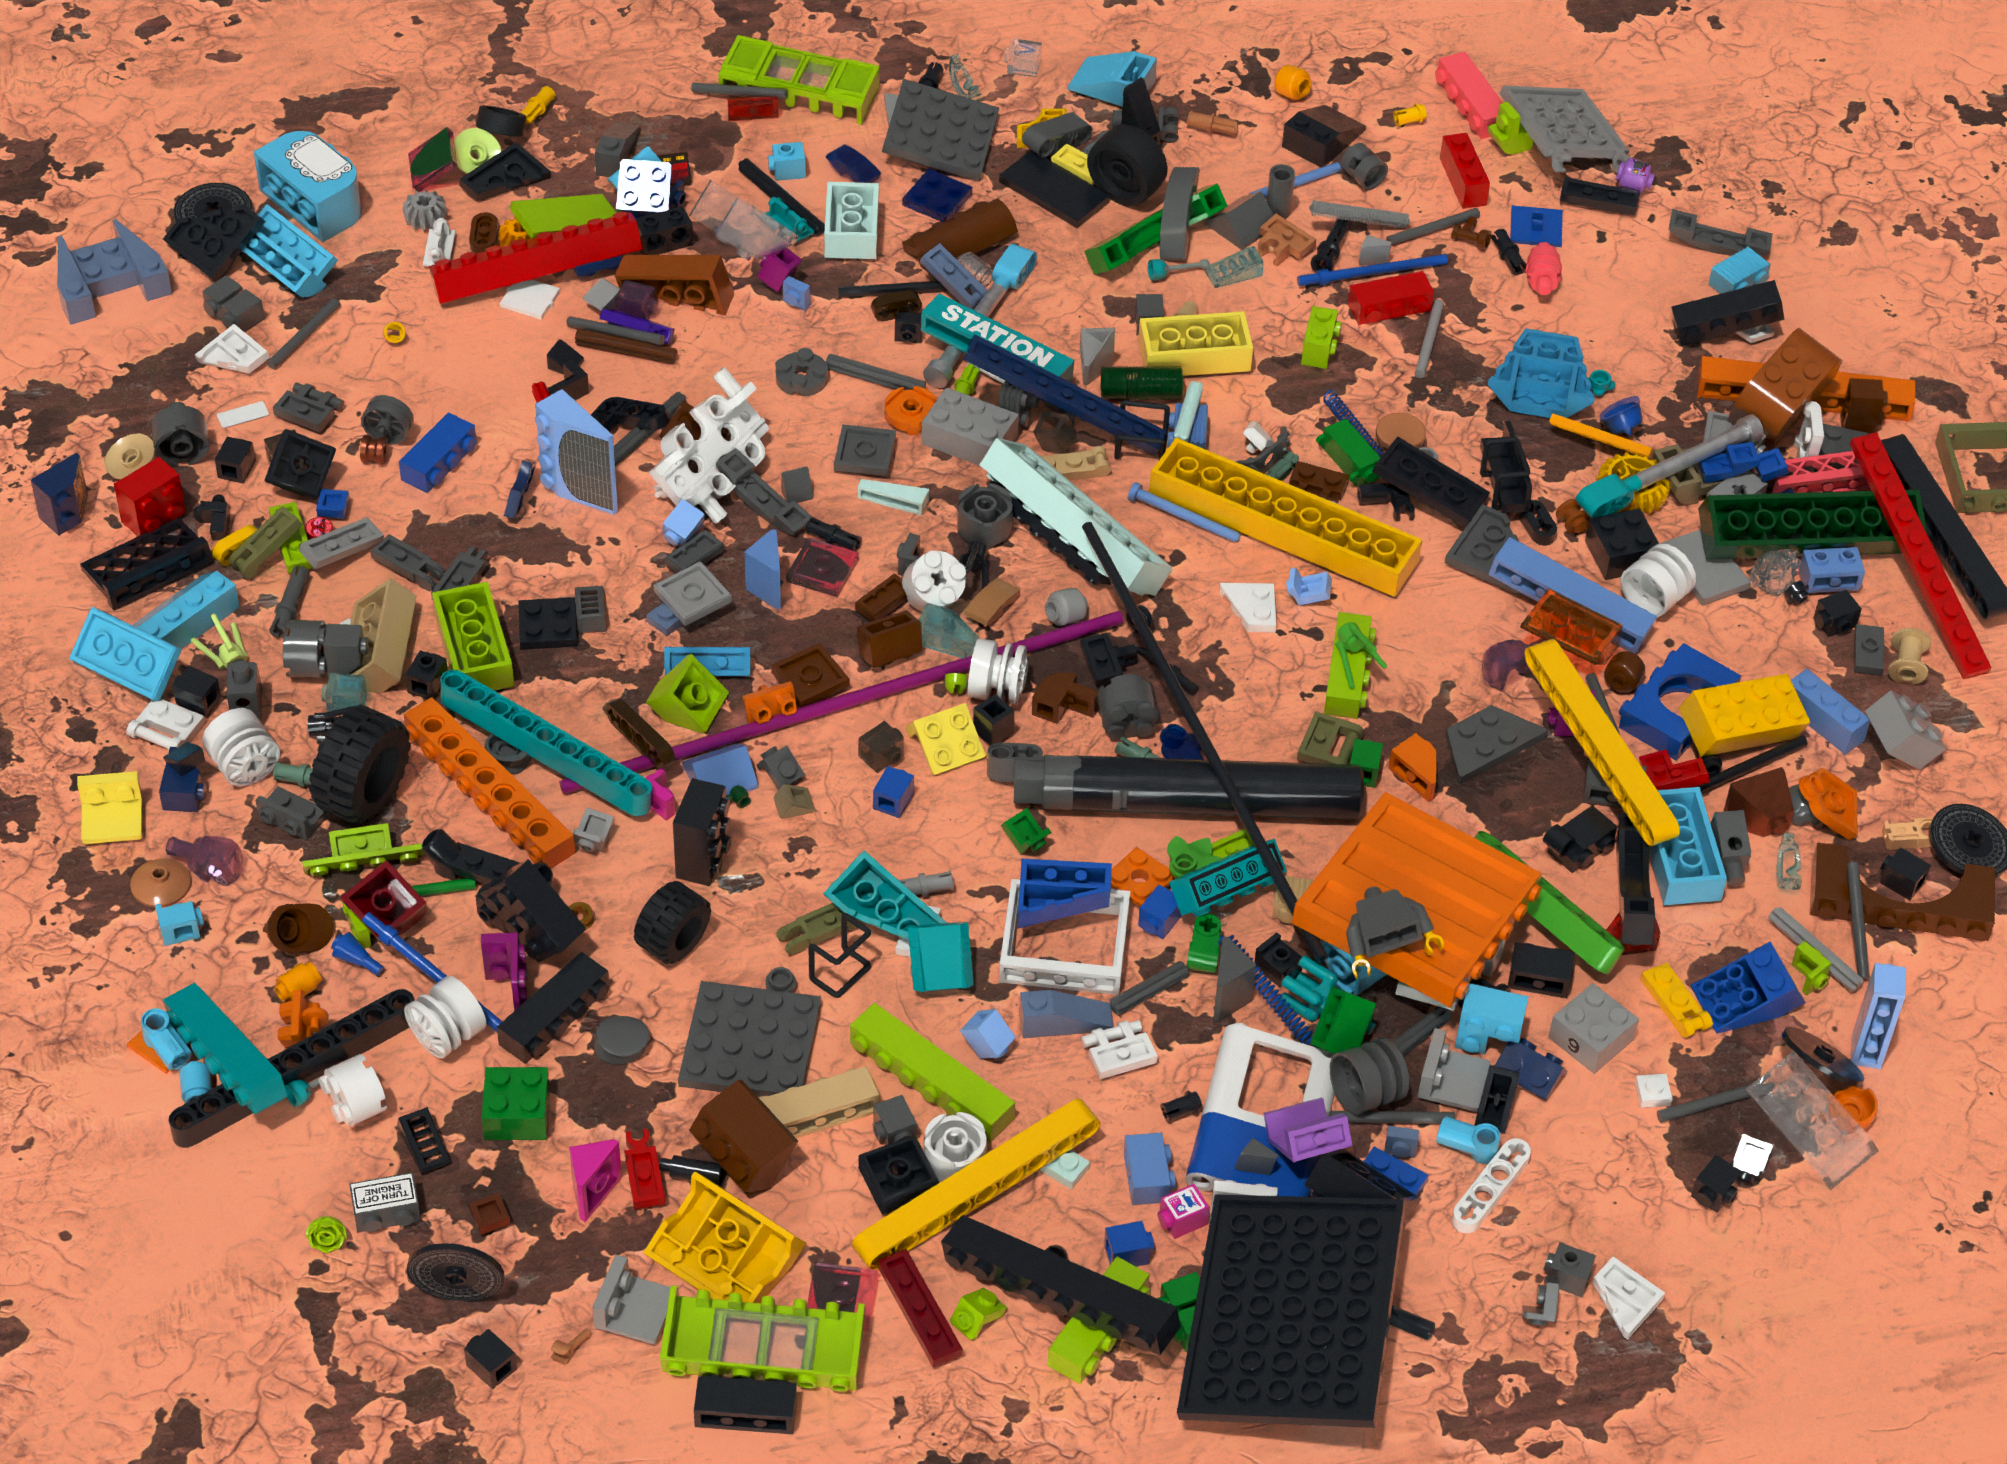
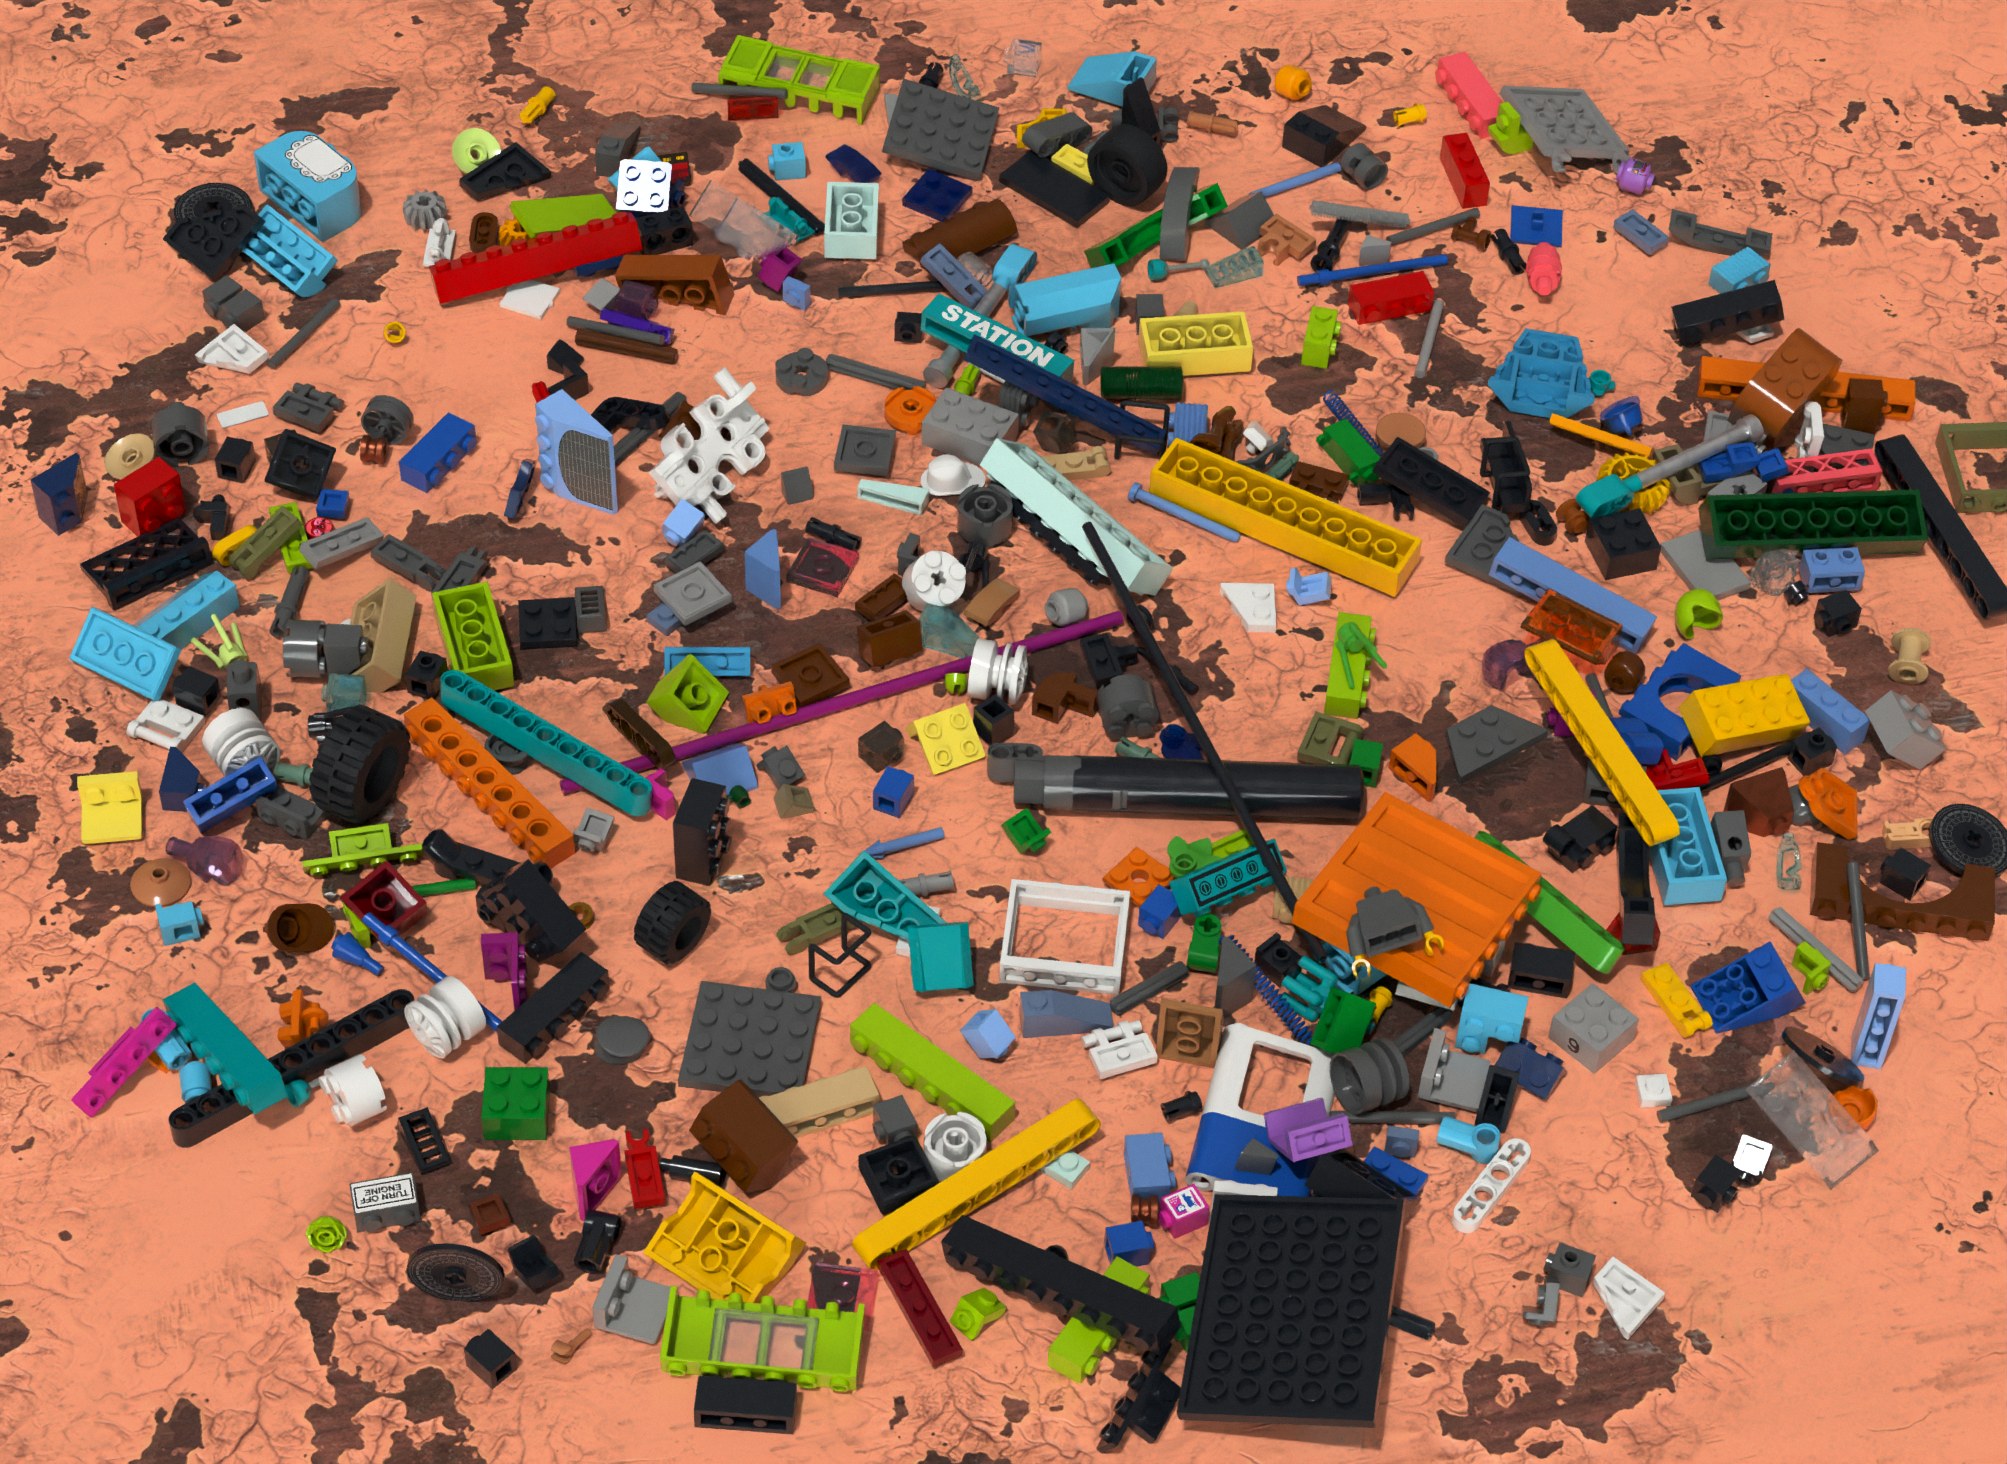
(108, 269): sand blue wedge -> none
(122, 1061): none -> dark pink bracket
(185, 758): black slope -> none
(230, 795): none -> blue brick
(299, 977): light orange brick -> none
(432, 159): tile -> none
(501, 121): black tyre -> none
(531, 1263): none -> black bracket
(598, 1233): none -> black piece
(760, 496): dark grey slope -> none
(878, 850): none -> medium blue piece
(895, 303): dark brown beam -> none
(950, 476): none -> white piece
(1057, 342): none -> black plate
(1061, 889): blue wedge -> none
(1067, 300): none -> medium azure brick
(1144, 1209): none -> copper wheel
(1144, 1405): none -> black bracket
(1188, 411): light aqua axle -> none
(1189, 1033): none -> medium nougat slope
(1222, 435): none -> reddish brown piece
(1281, 189): dark grey pin -> none
(1383, 999): none -> yellow pin
(1599, 196): black plate -> none
(1641, 232): none -> sand blue plate
(1643, 744): none -> blue brick
(1658, 579): white wheel -> none
(1697, 609): none -> lime helmet
(1812, 751): none -> black brick
(1869, 649): dark grey plate -> none
(1920, 556): red plate -> none

